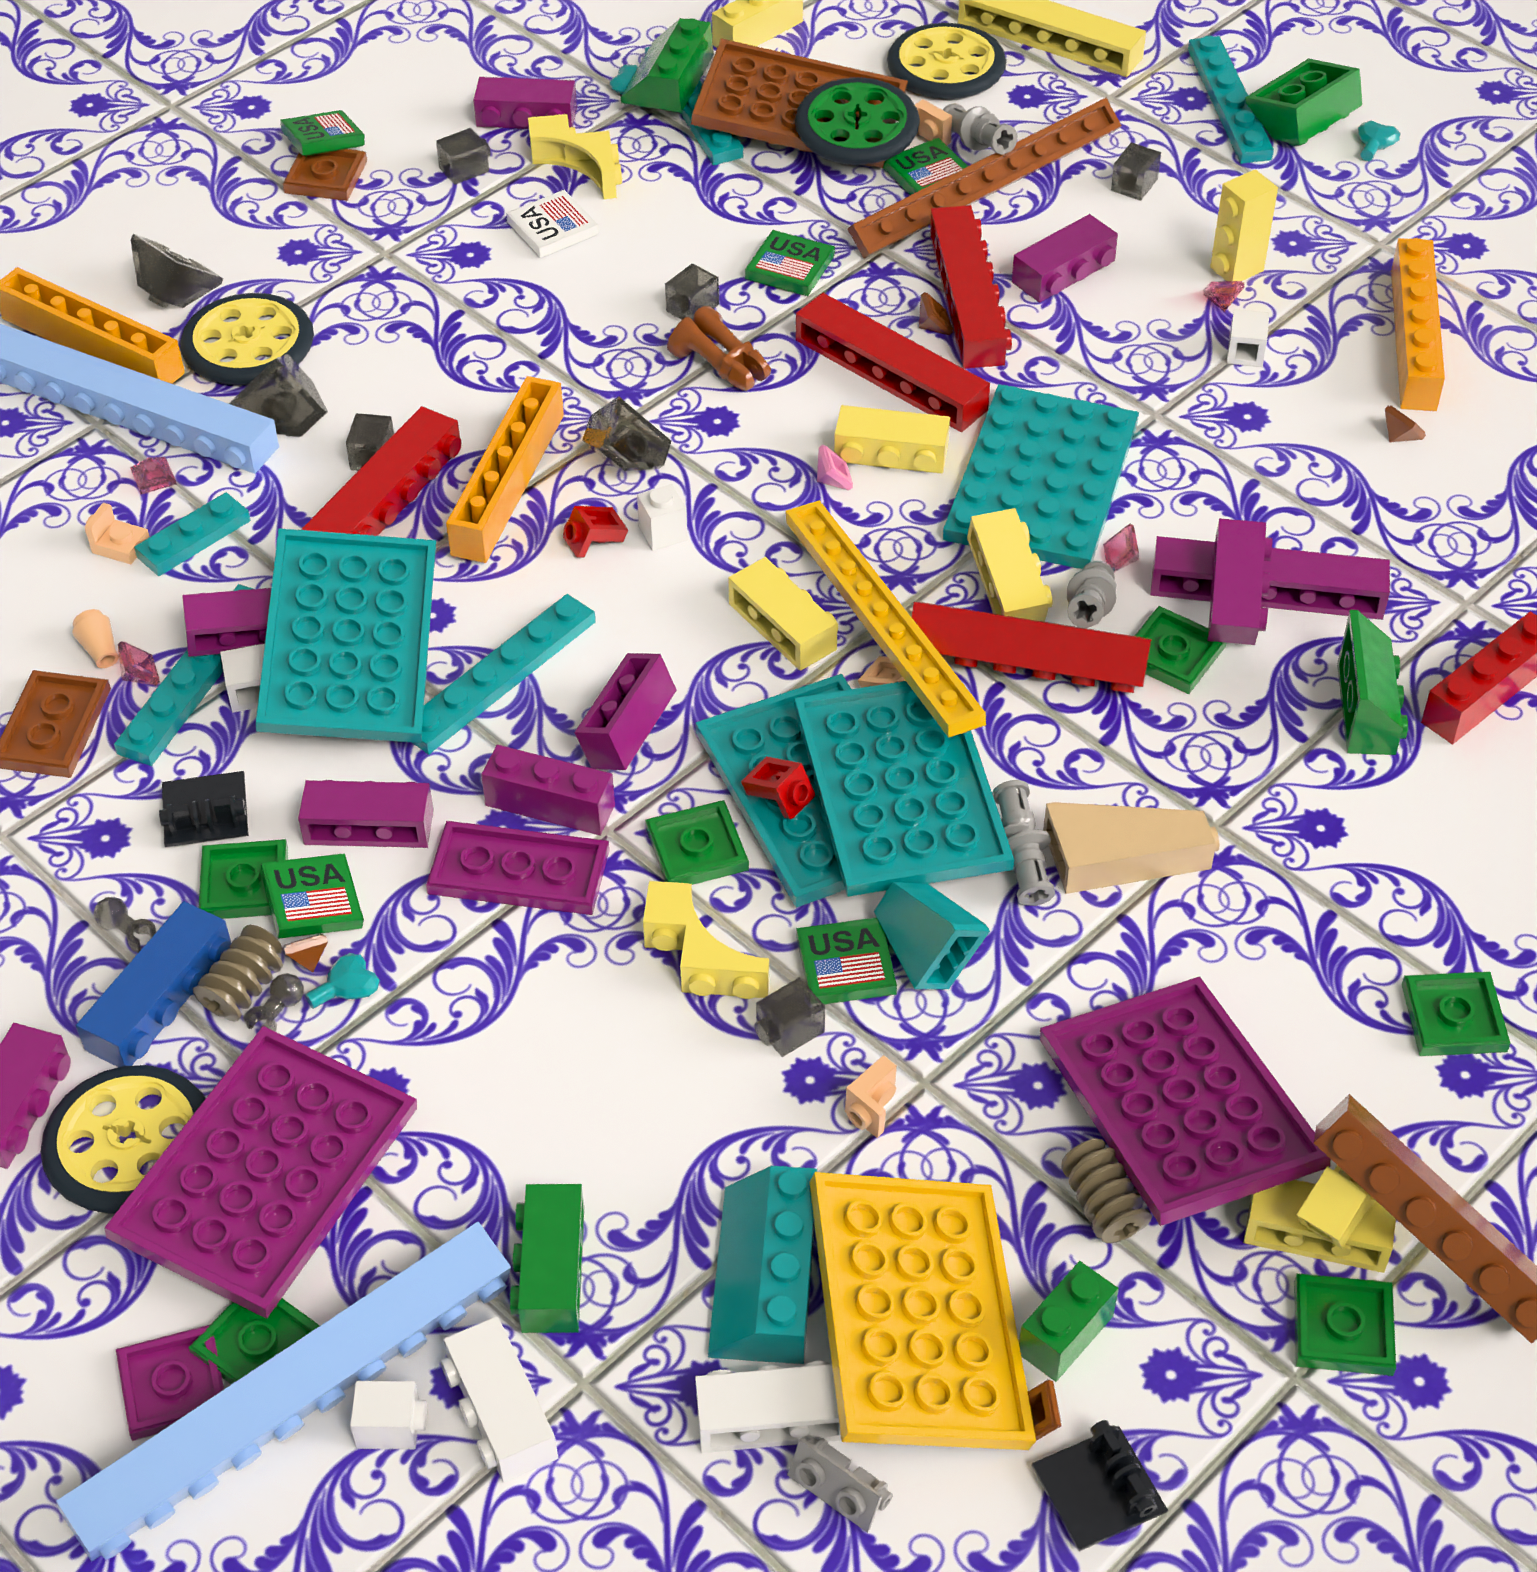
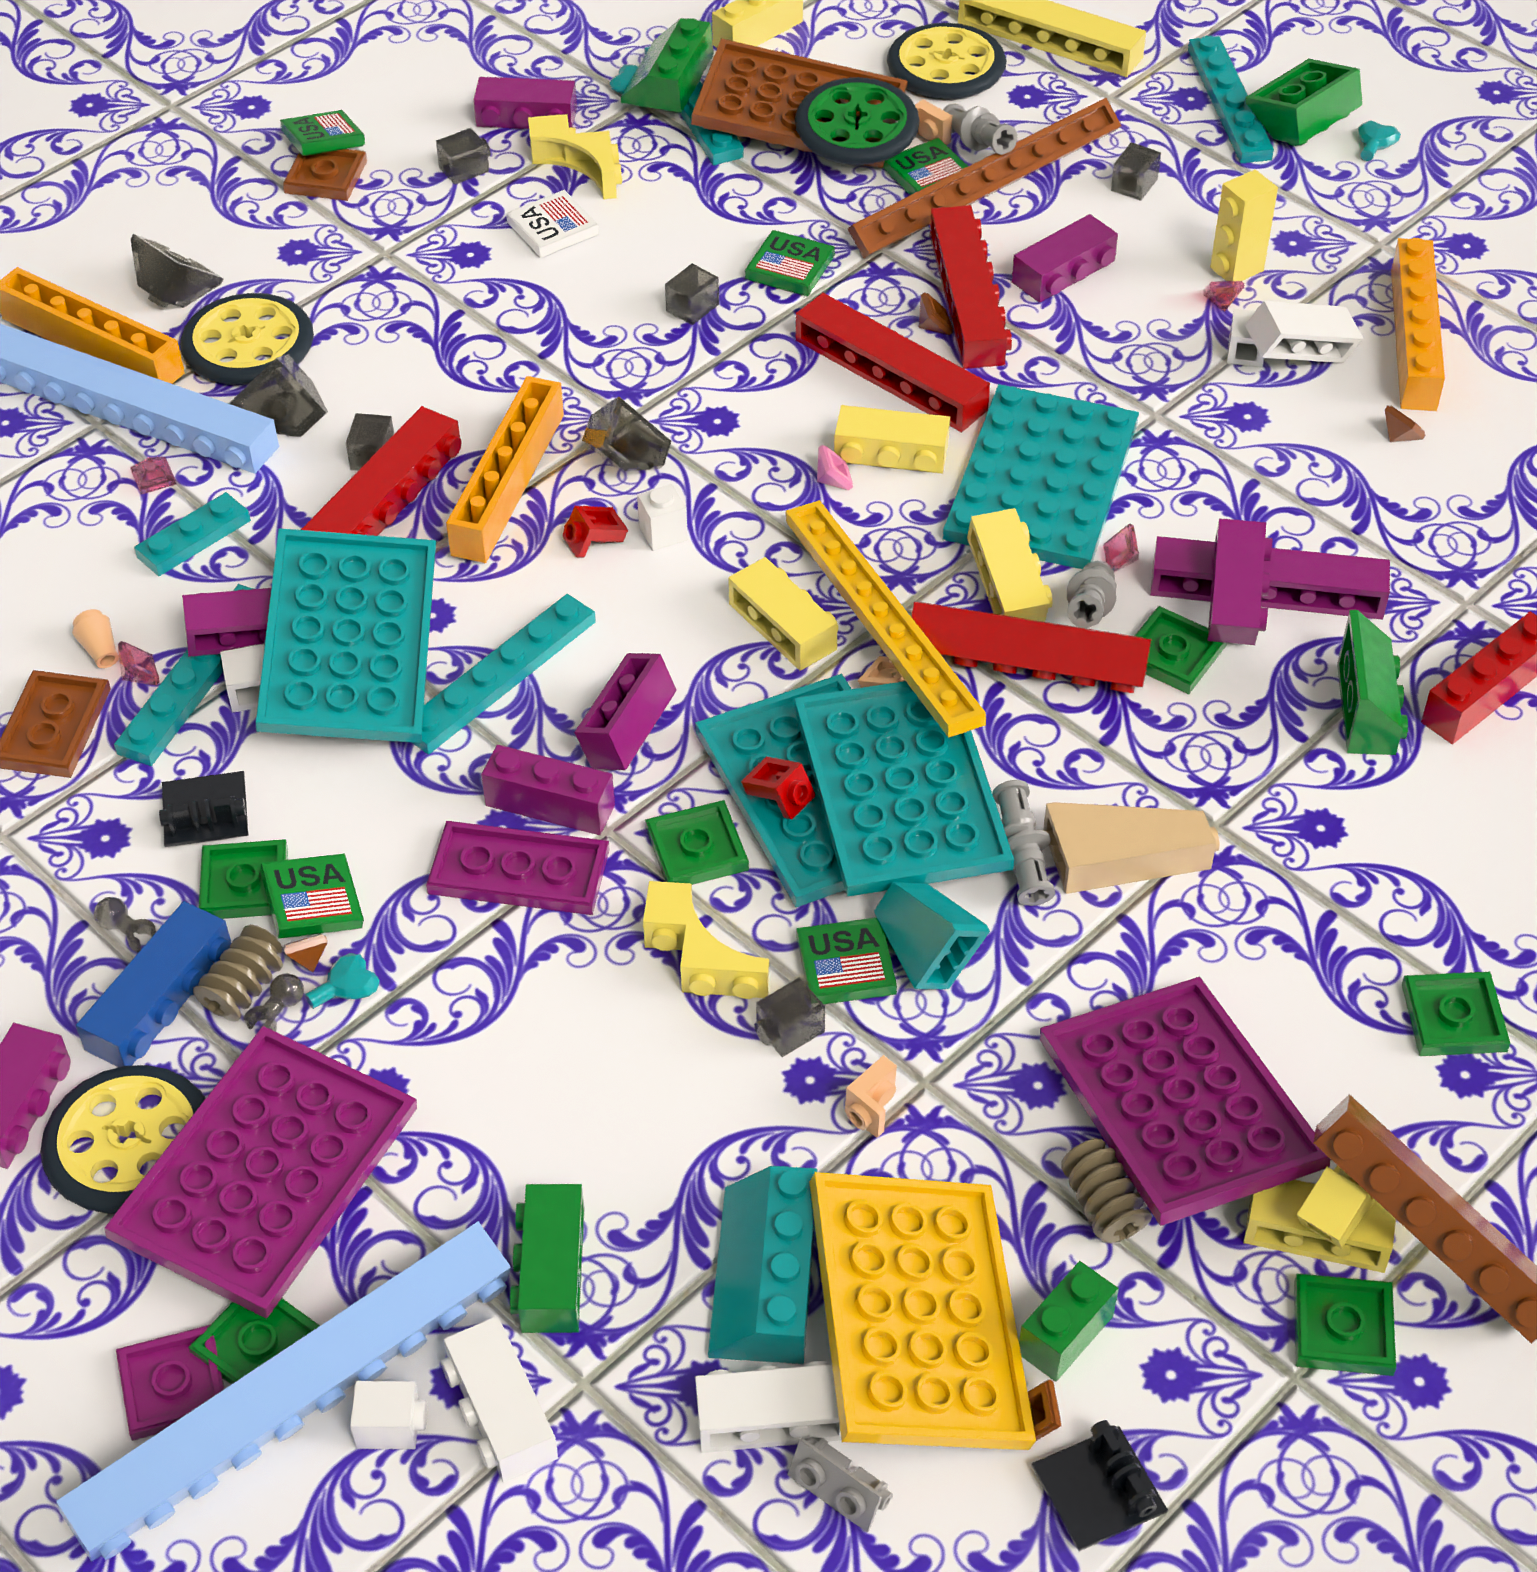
(113, 537): light nougat bracket -> none
(366, 813): magenta brick -> none
(737, 367): dark orange piece -> none
(1303, 331): none -> white brick

